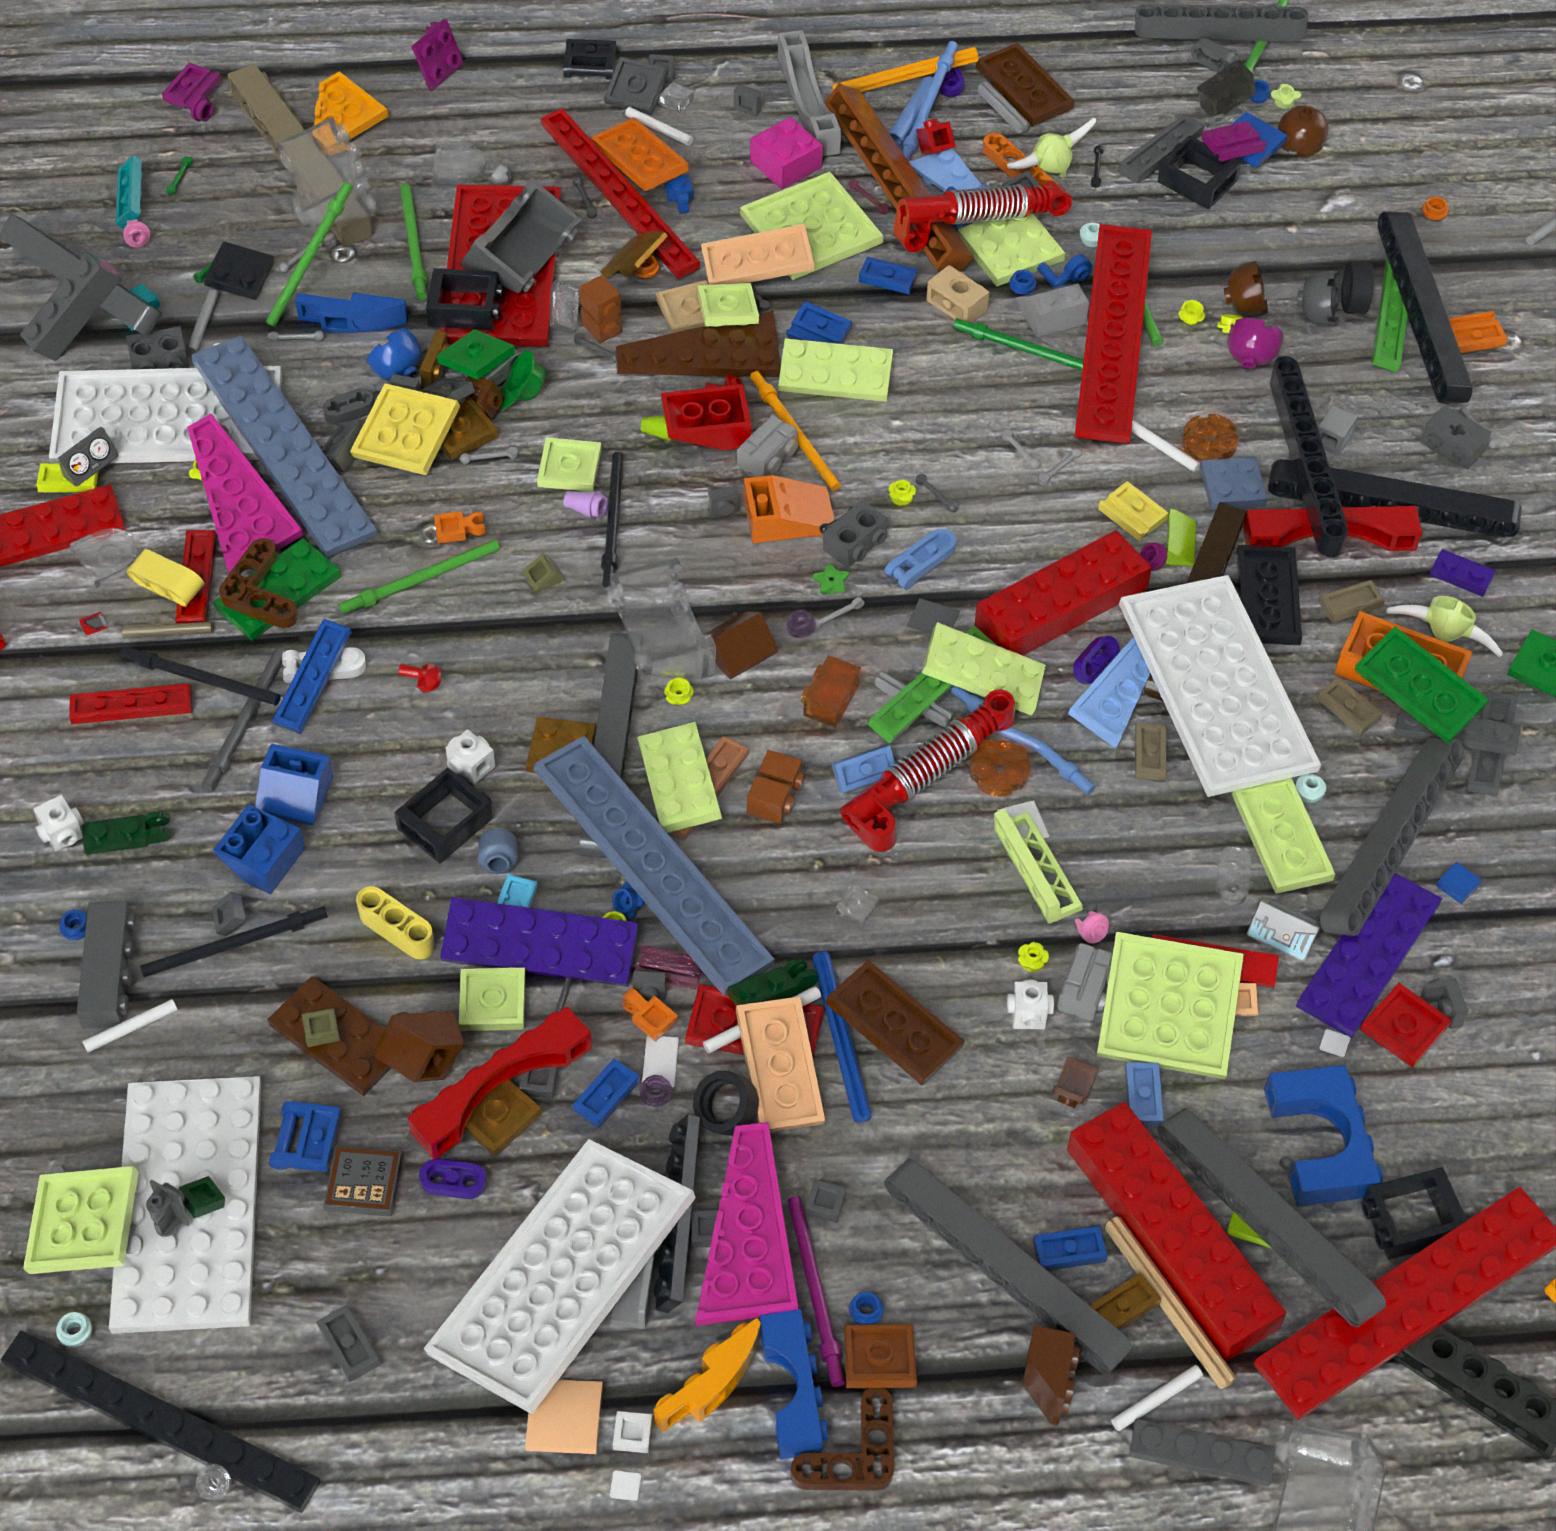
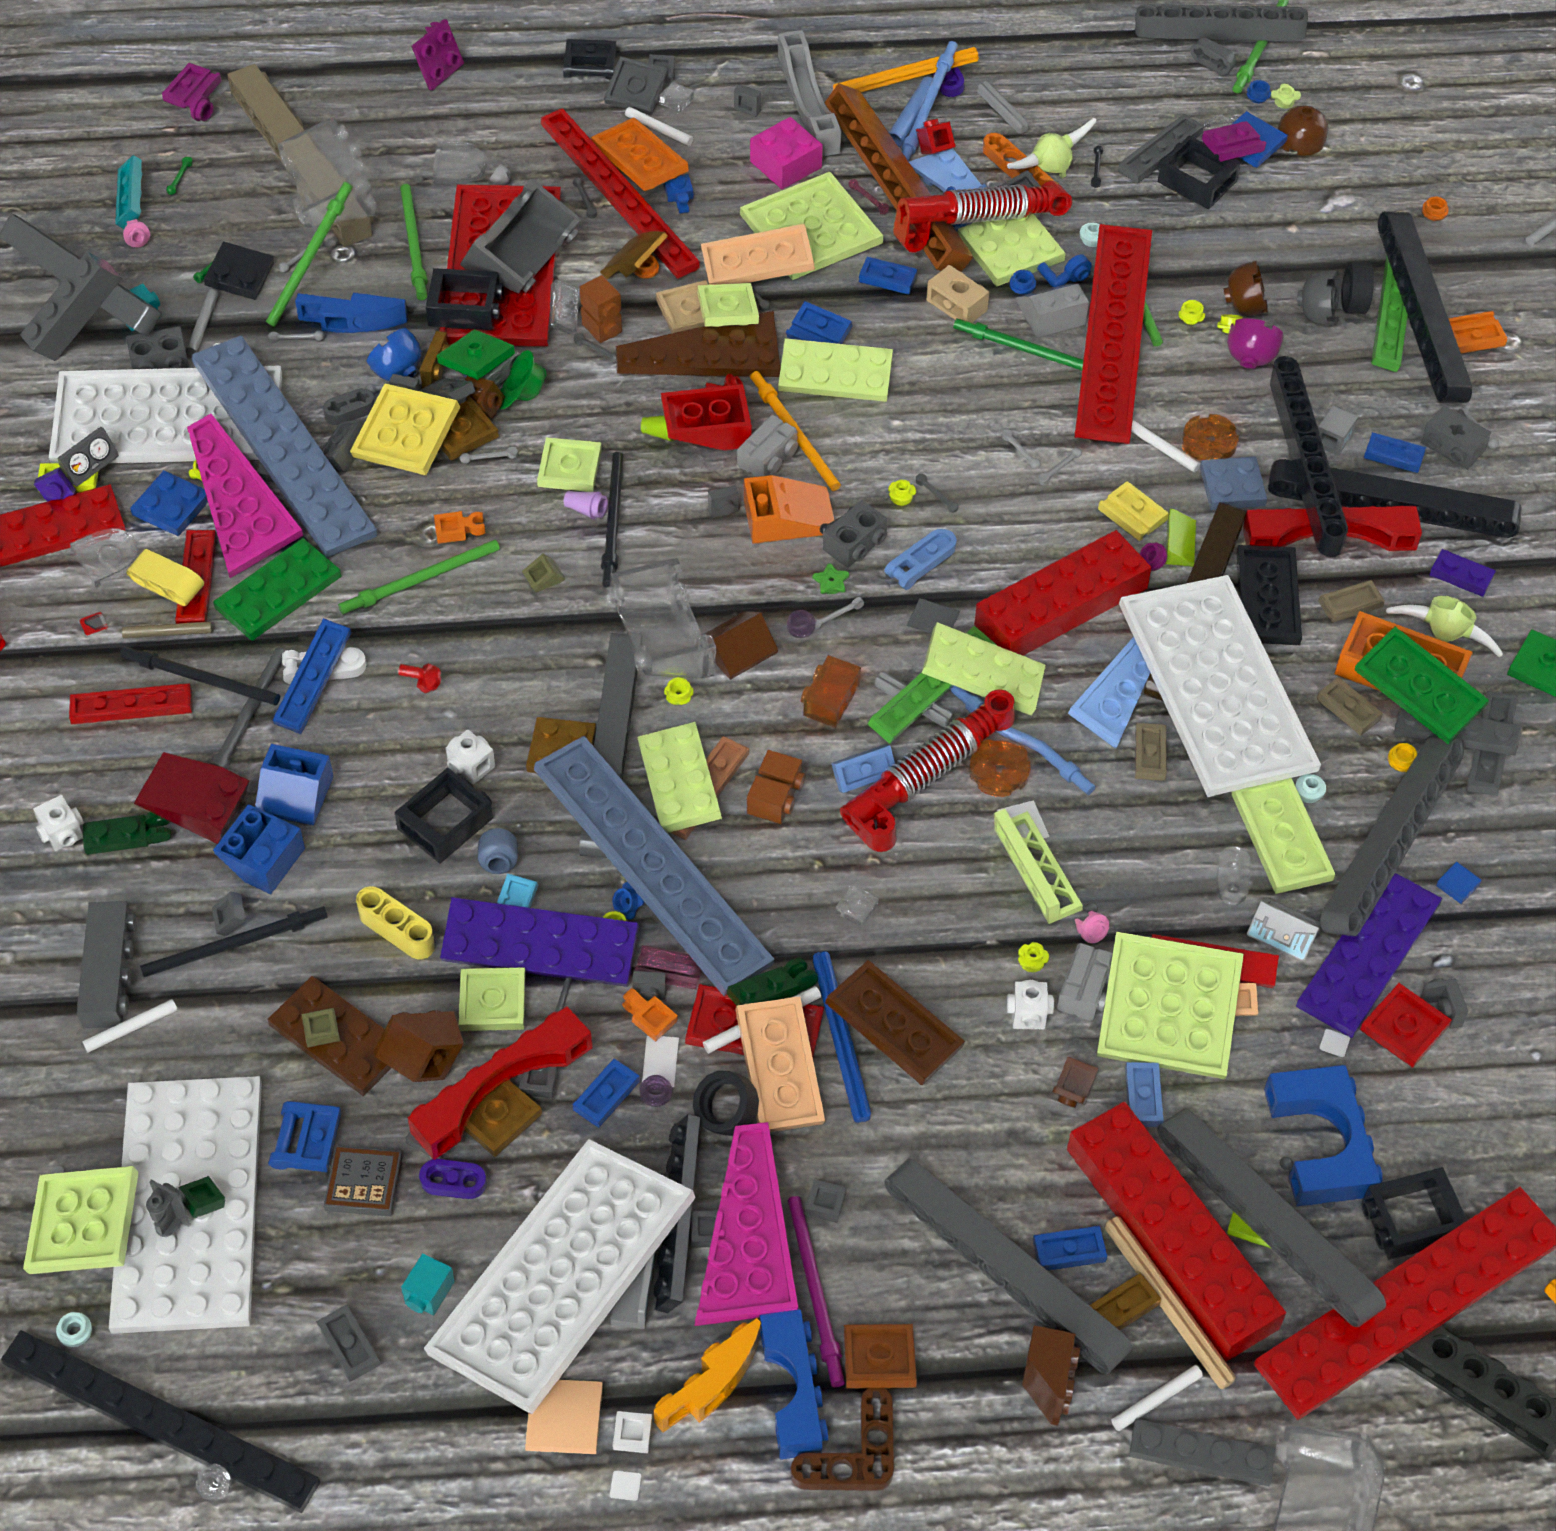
(54, 485): none -> dark purple plate
(70, 919): blue plate -> none
(170, 503): none -> blue plate
(193, 795): none -> dark red slope
(249, 589): reddish brown beam -> none
(348, 105): light orange plate -> none
(427, 1285): none -> teal brick
(869, 1300): blue plate -> none
(1025, 84): reddish brown plate -> none
(1092, 661): dark purple plate -> none
(1226, 89): clear smoke brick -> none
(1394, 452): none -> blue plate
(1402, 756): none -> yellow plate

